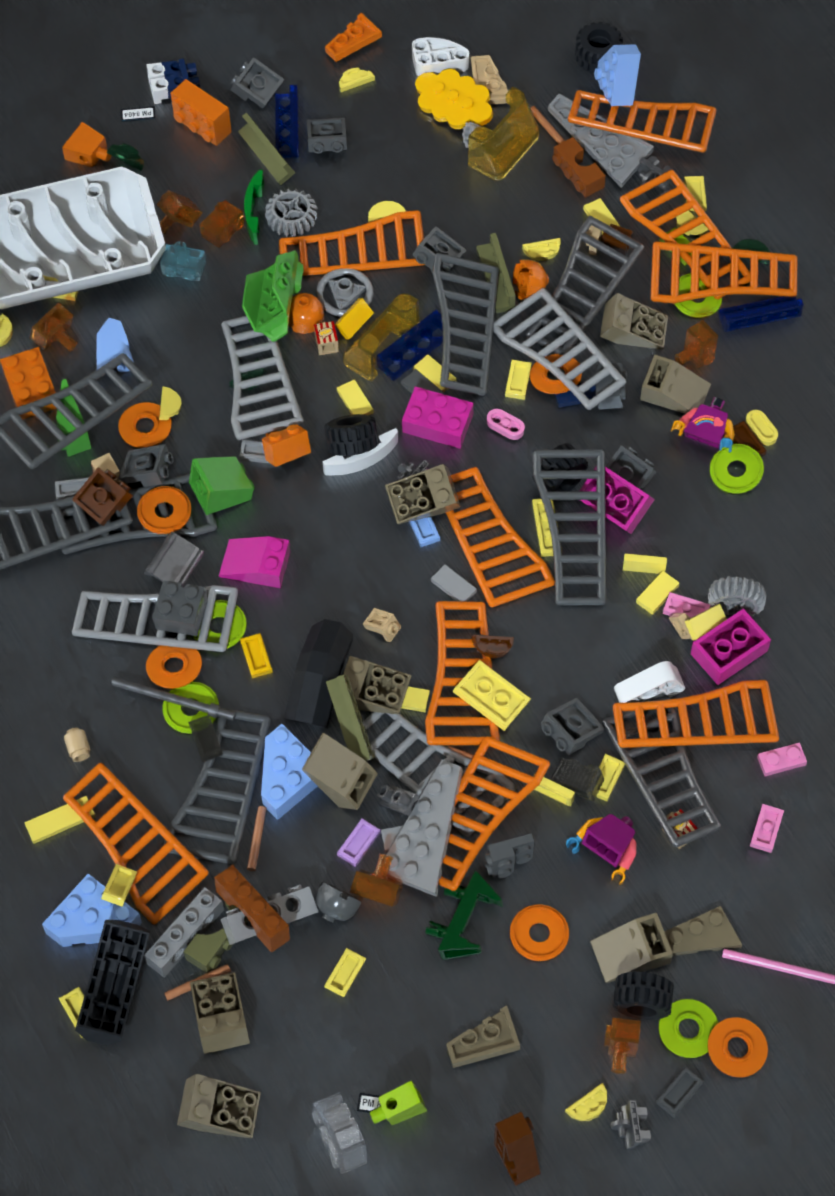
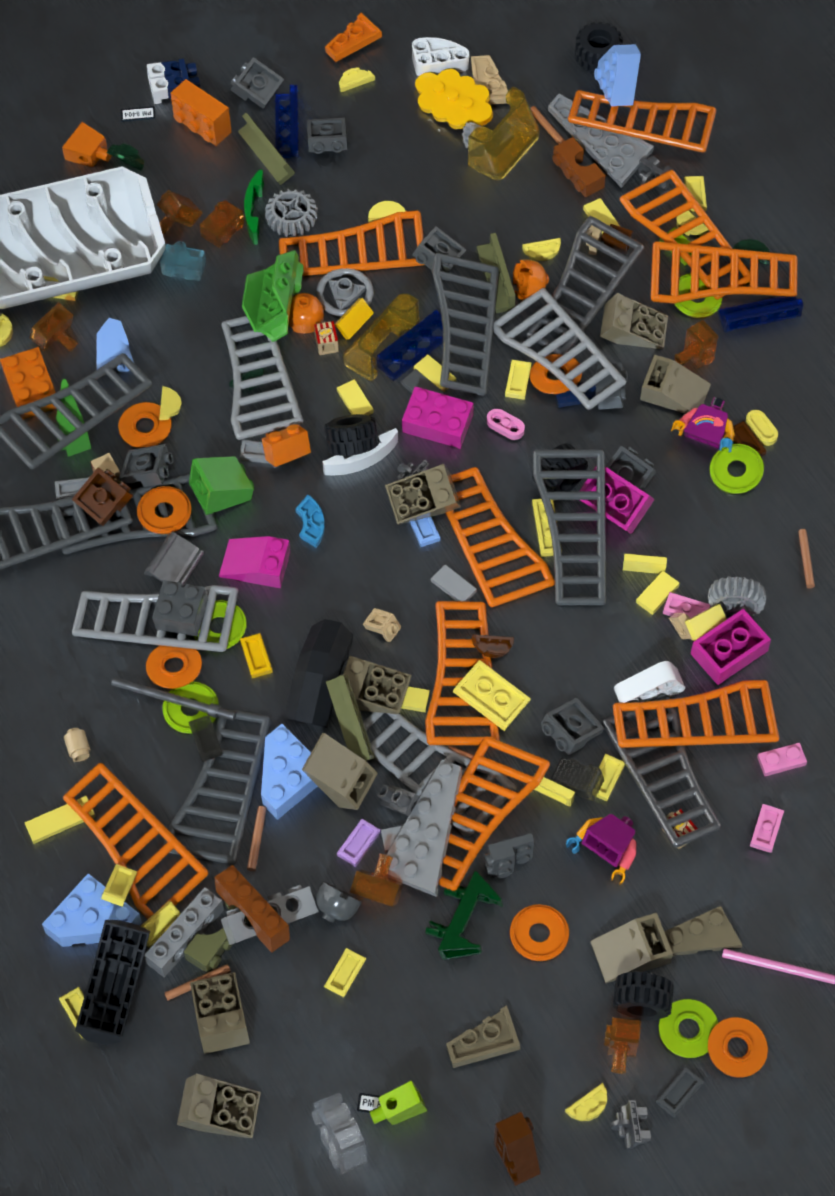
(160, 922): none -> light yellow tile
(313, 521): none -> dark azure tile
(807, 565): none -> nougat bar

